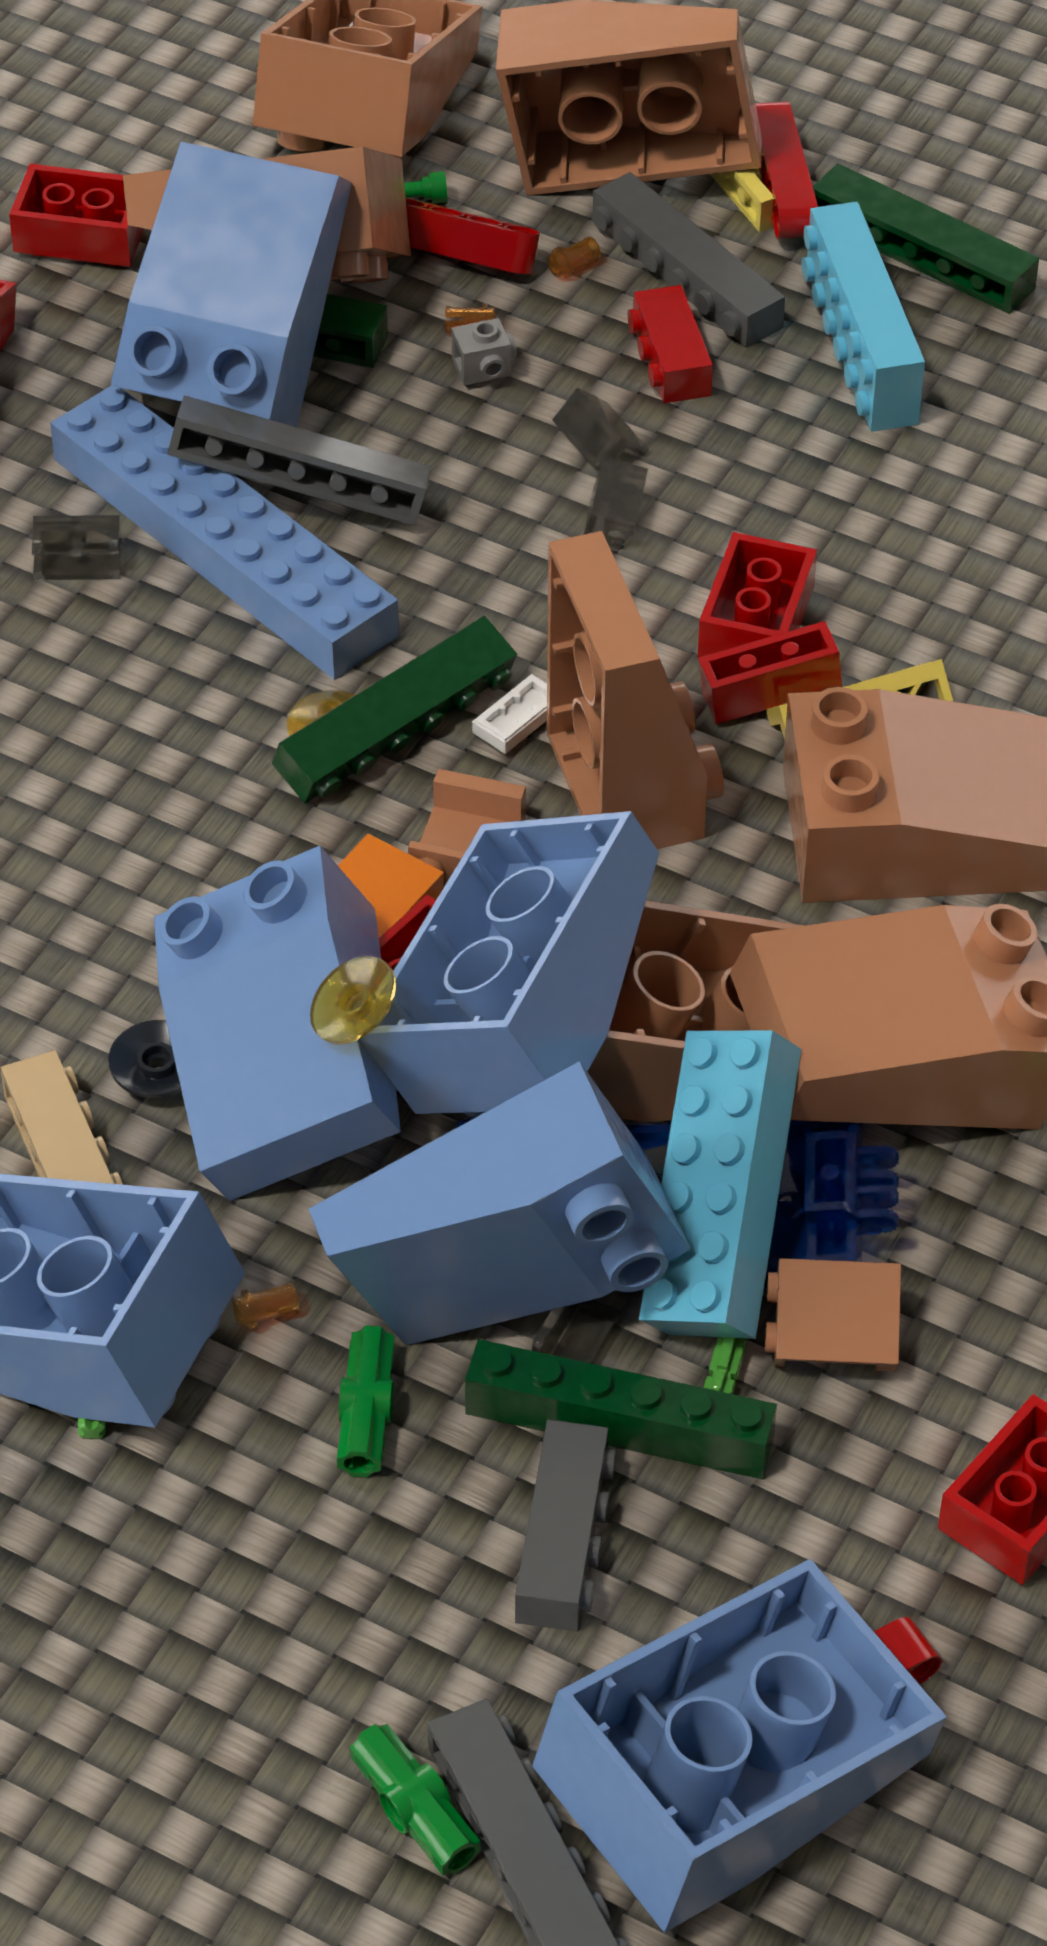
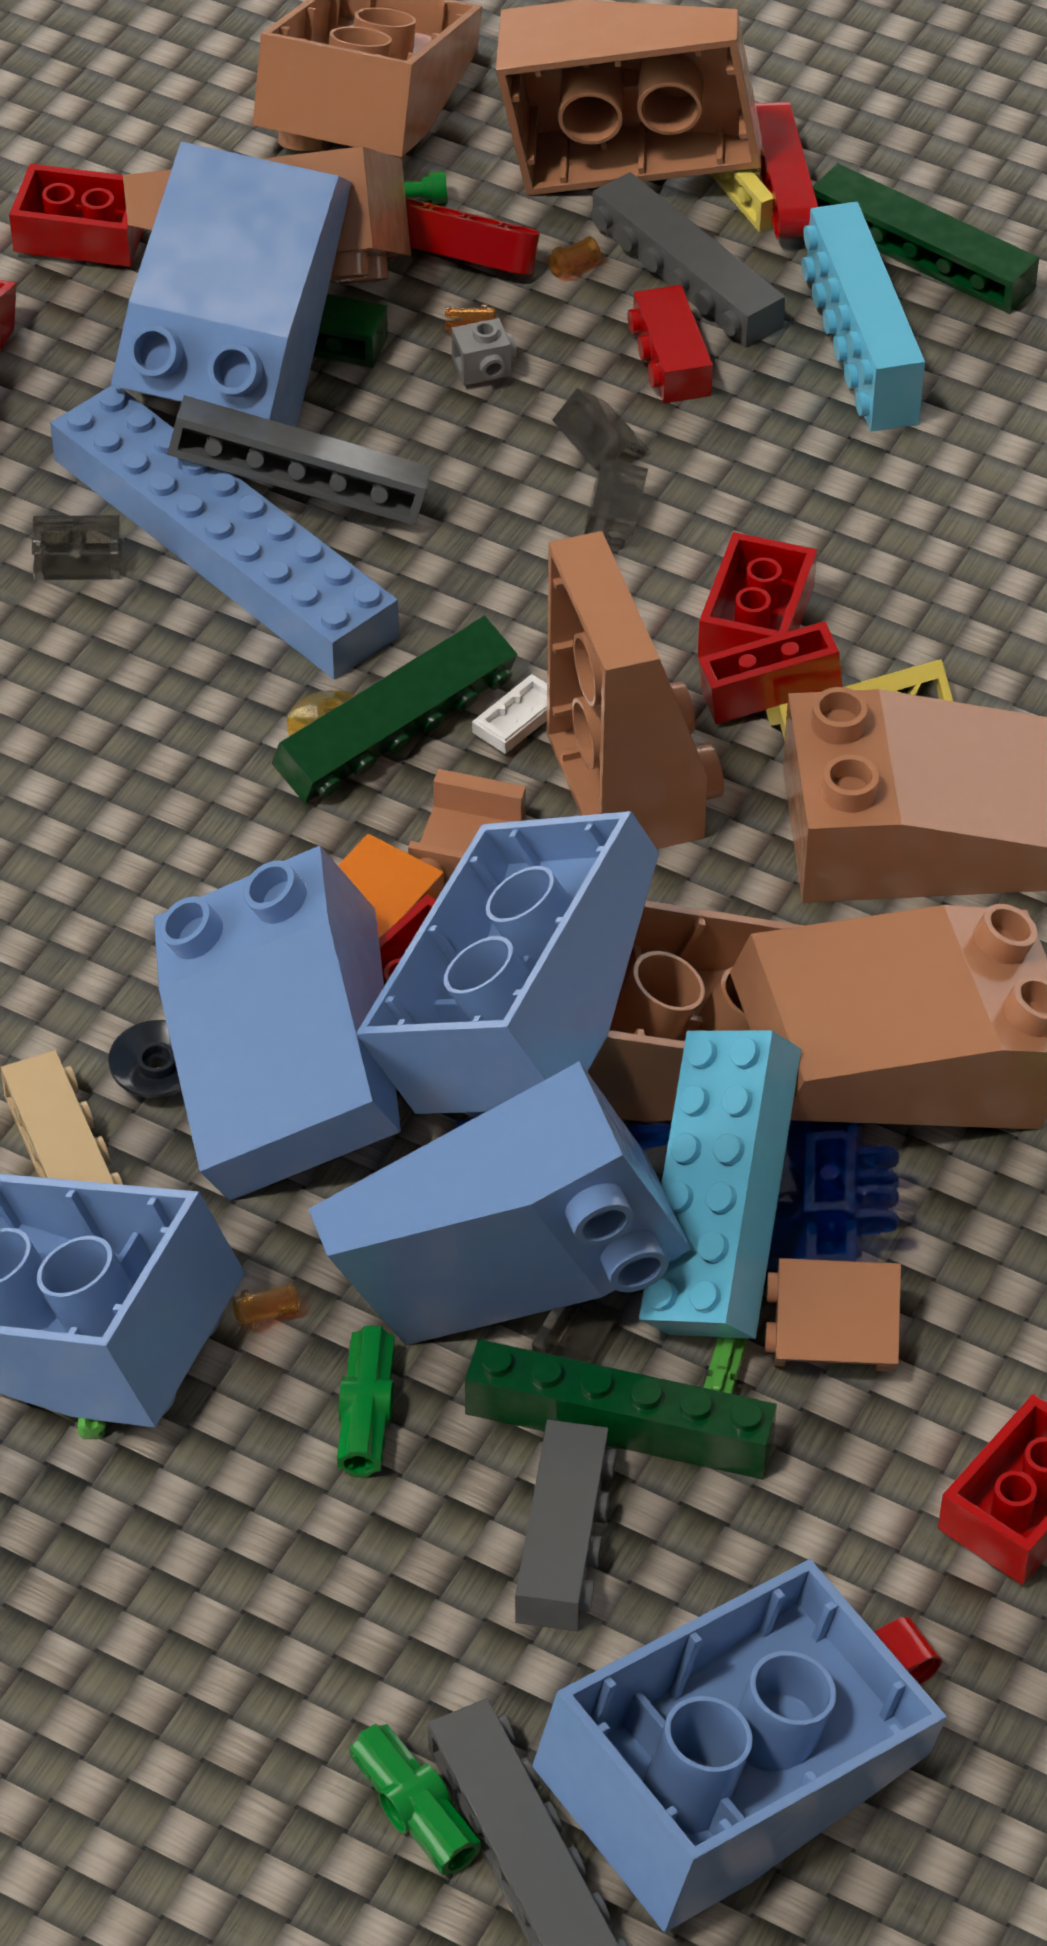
(353, 1000): clear yellow dish -> none

